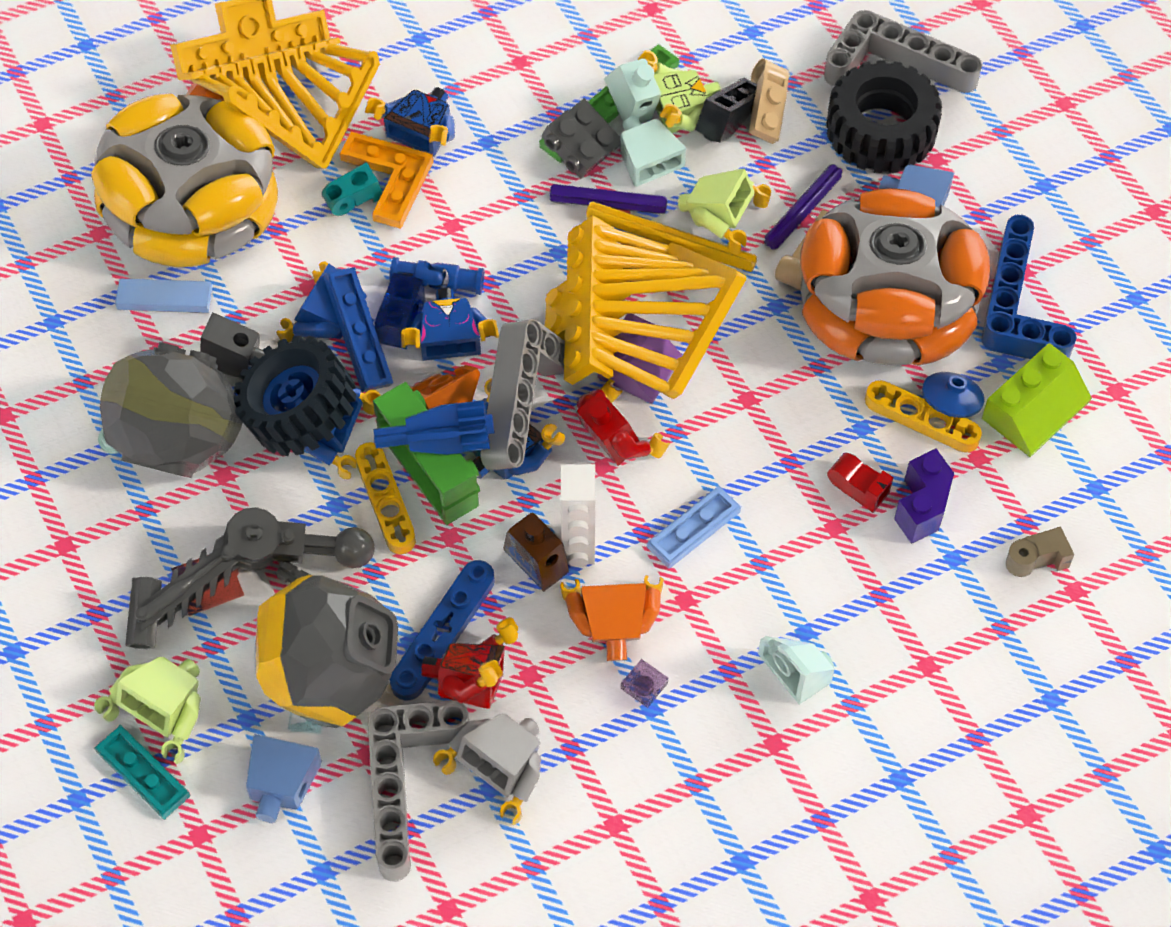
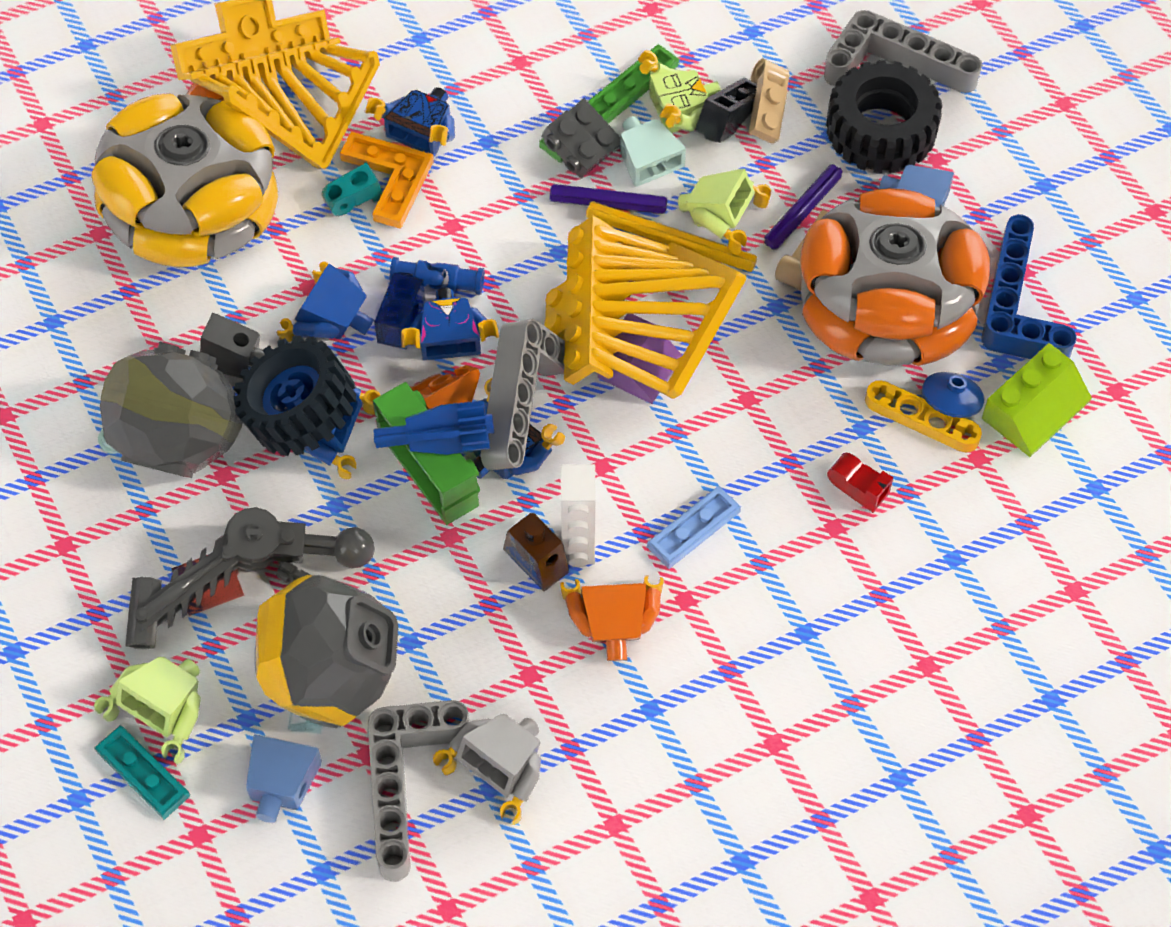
(163, 295): light blue tile -> none
(358, 329): blue tile -> none
(385, 497): yellow beam -> none
(461, 604): blue piece -> none
(472, 670): red torso -> none
(612, 429): red torso -> none
(633, 87): light aqua torso -> none
(644, 683): clear purple plate -> none
(797, 665): light aqua slope -> none
(930, 483): dark purple brick -> none
(1039, 551): dark tan leg -> none

